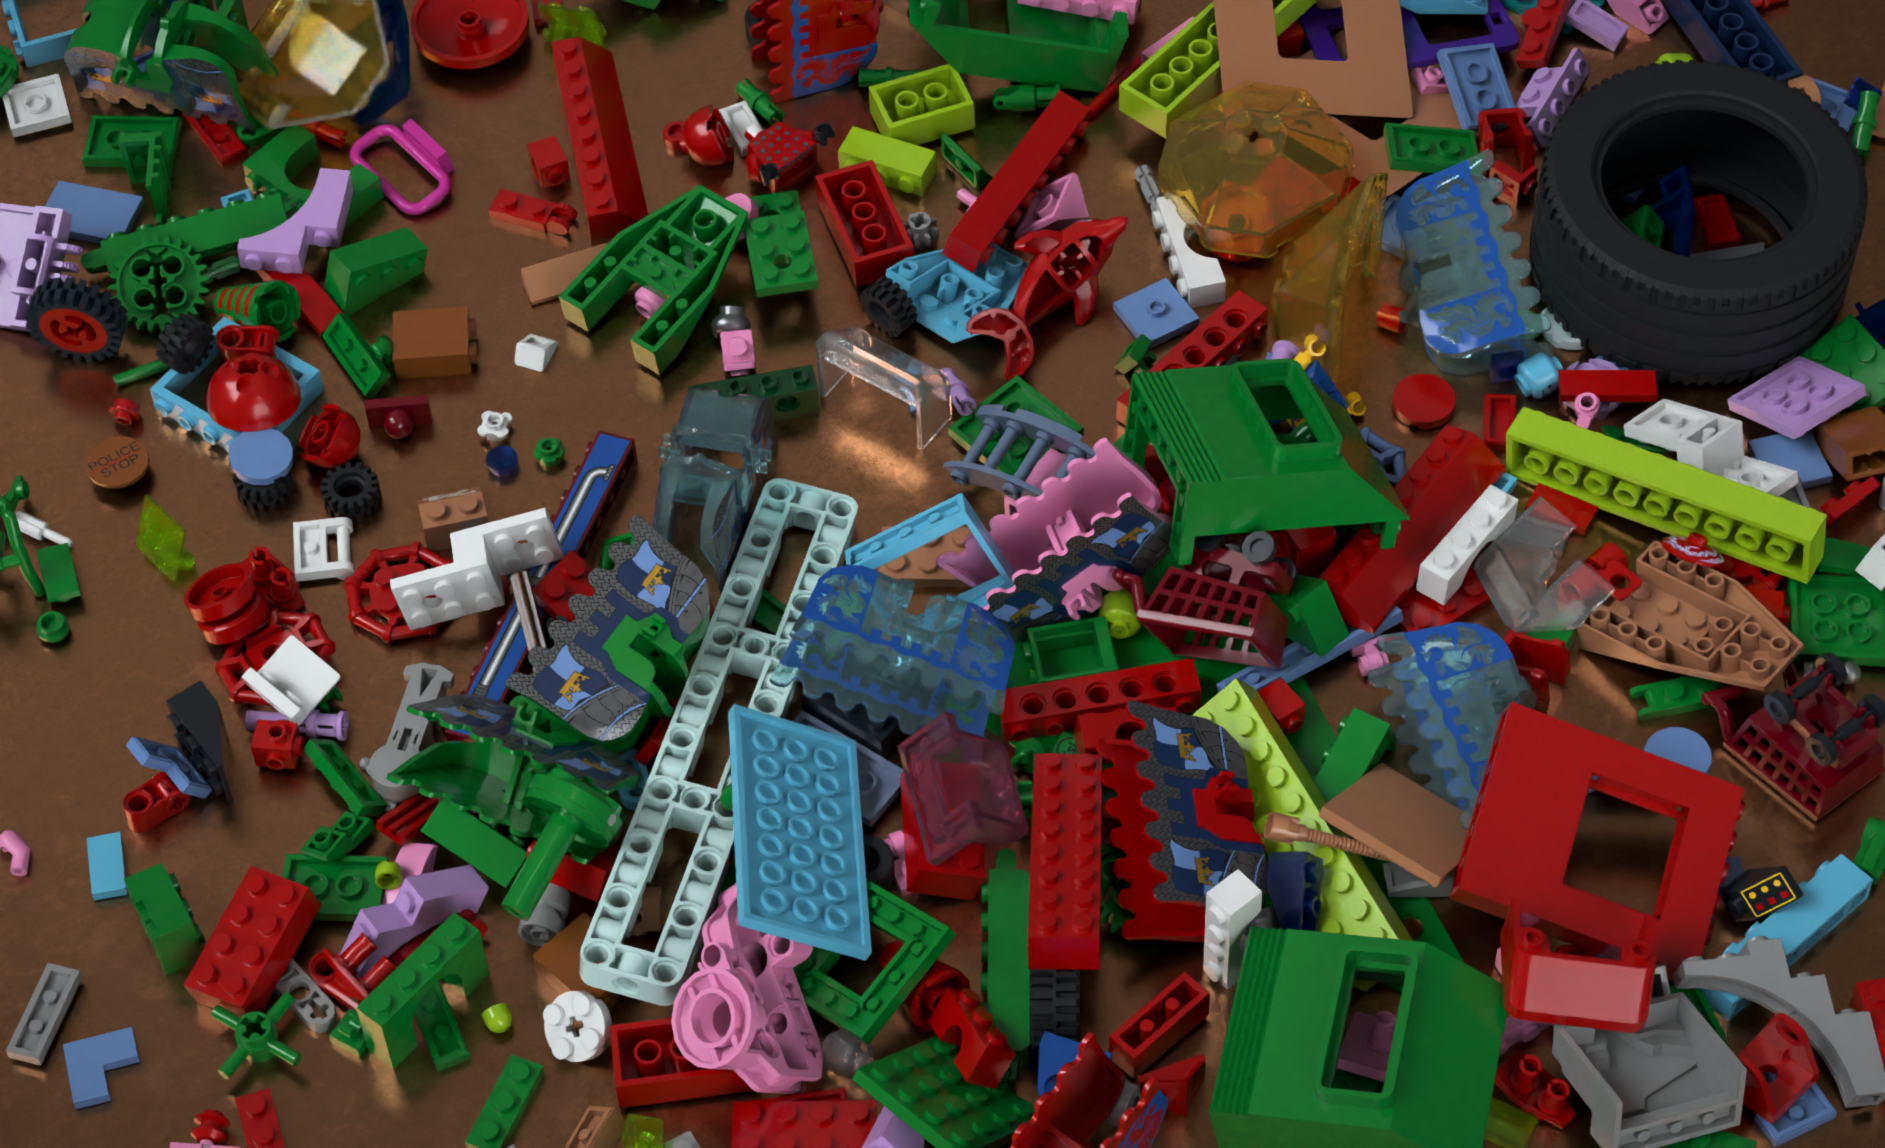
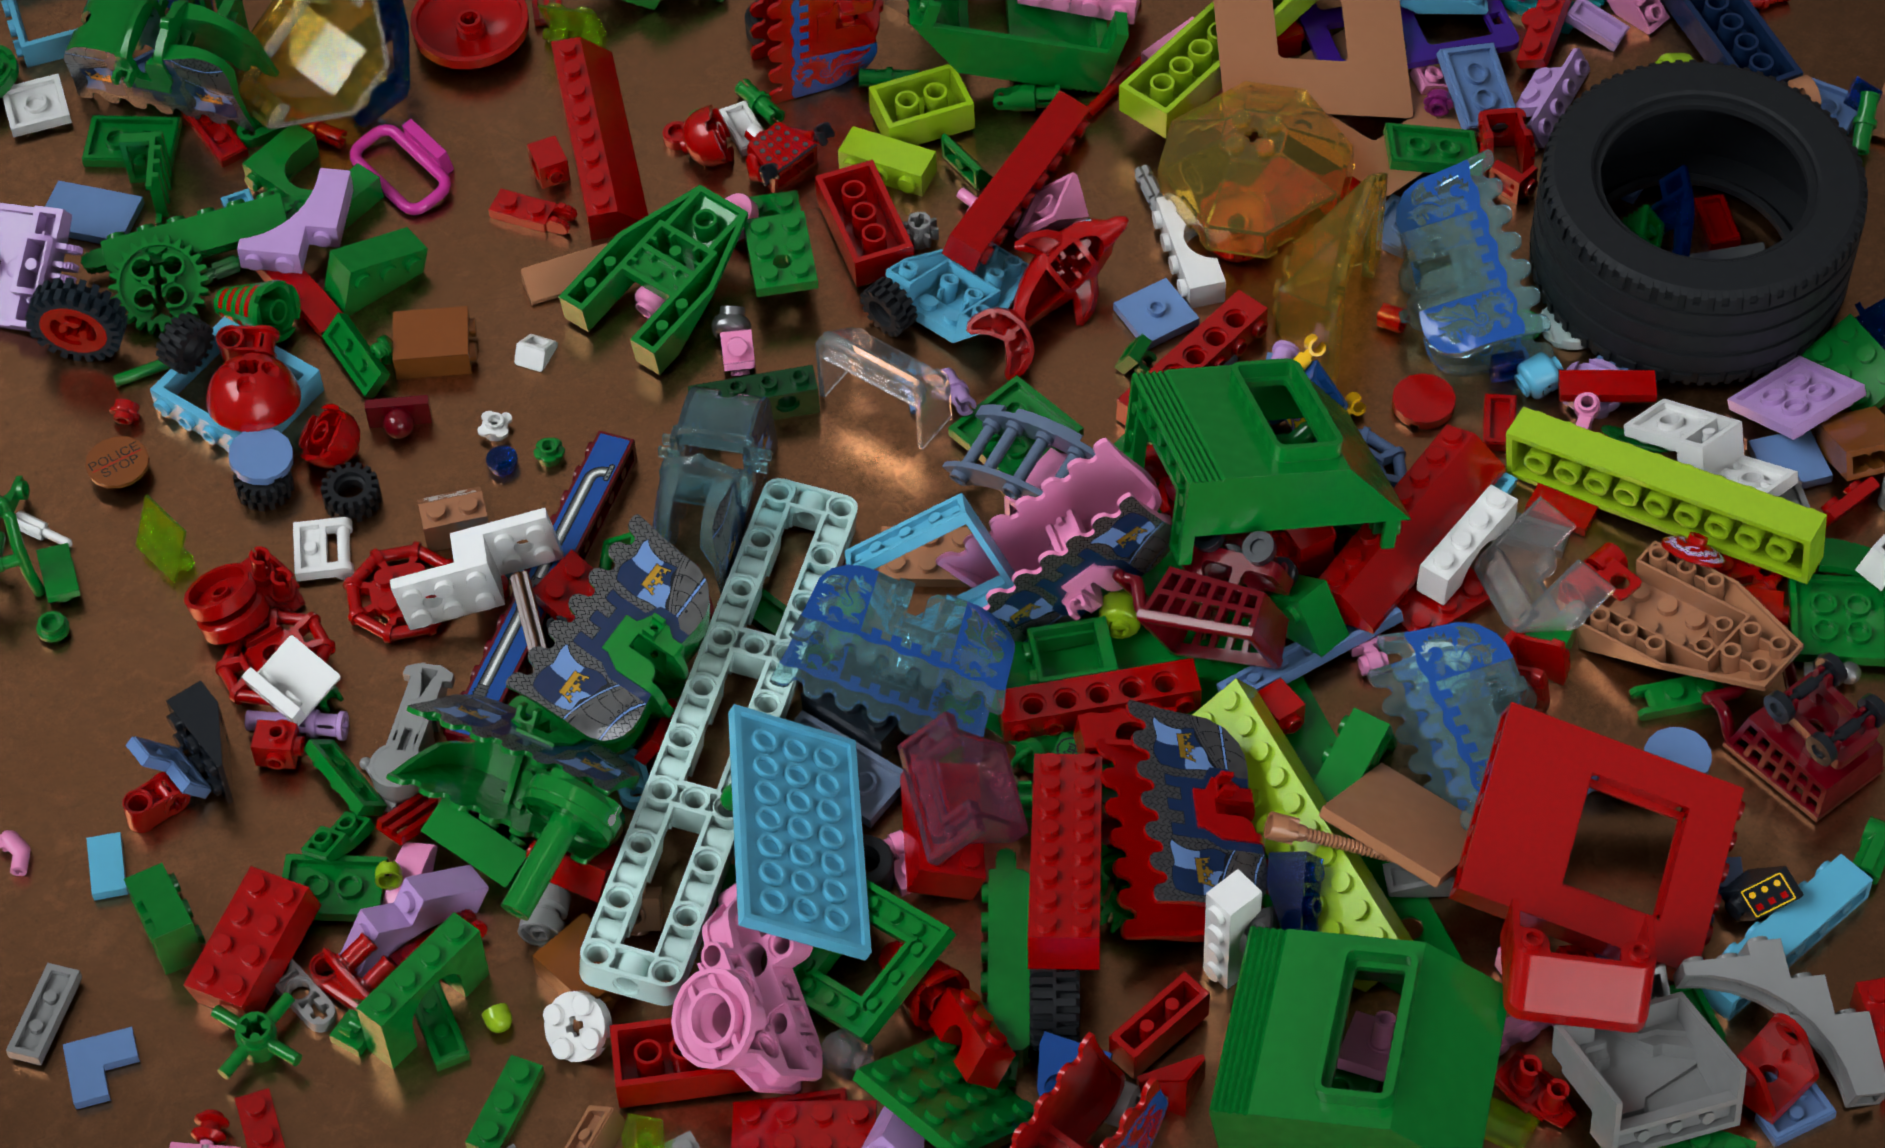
(1438, 102): none -> magenta plate

